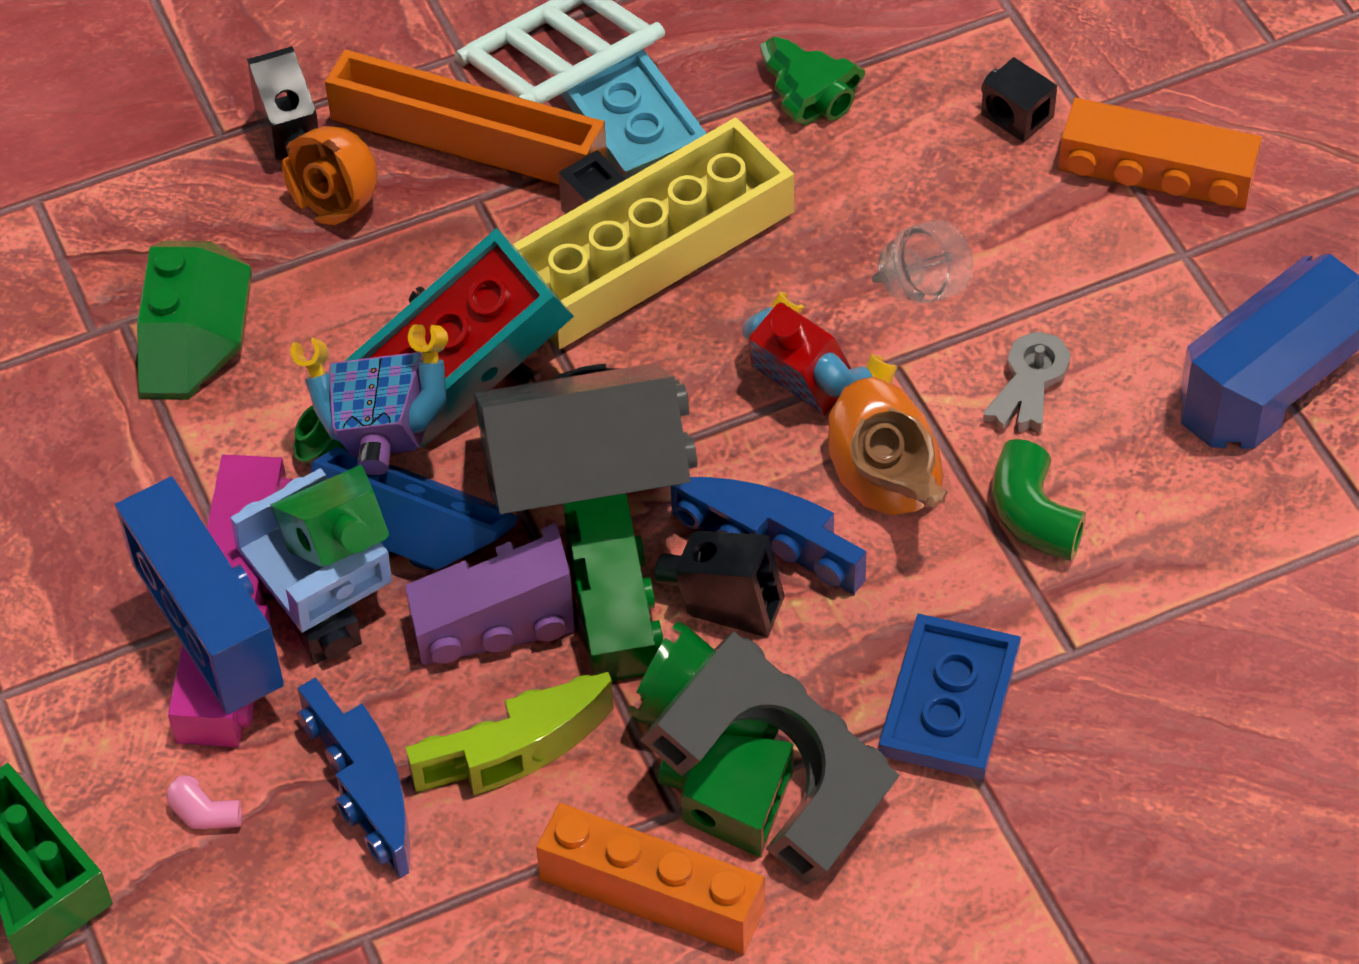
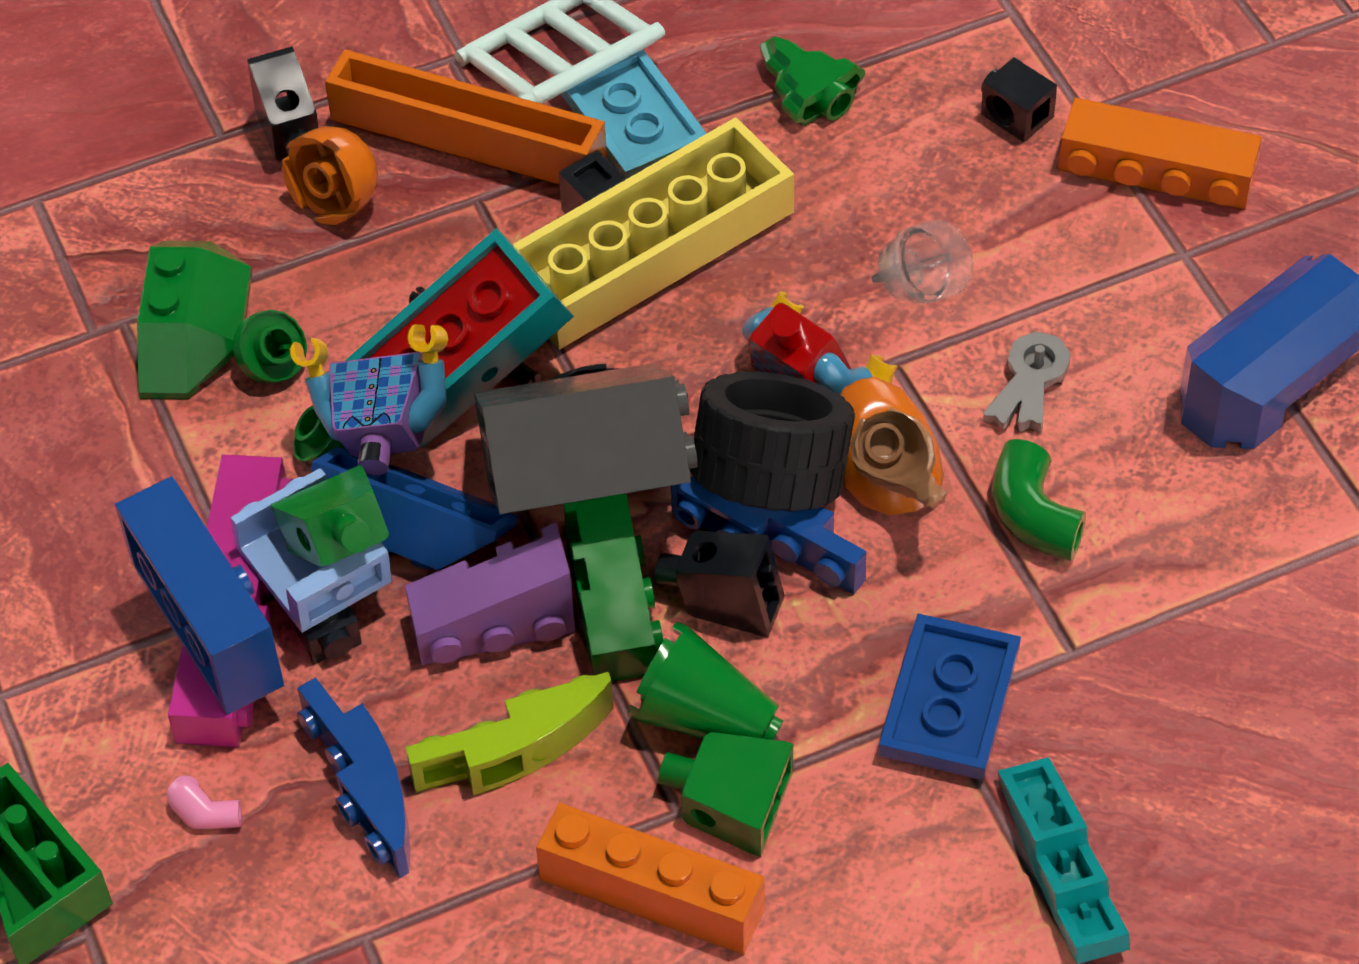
(264, 346): none -> green plate
(772, 441): none -> black tyre
(841, 772): dark grey arch -> none
(1063, 860): none -> teal slope

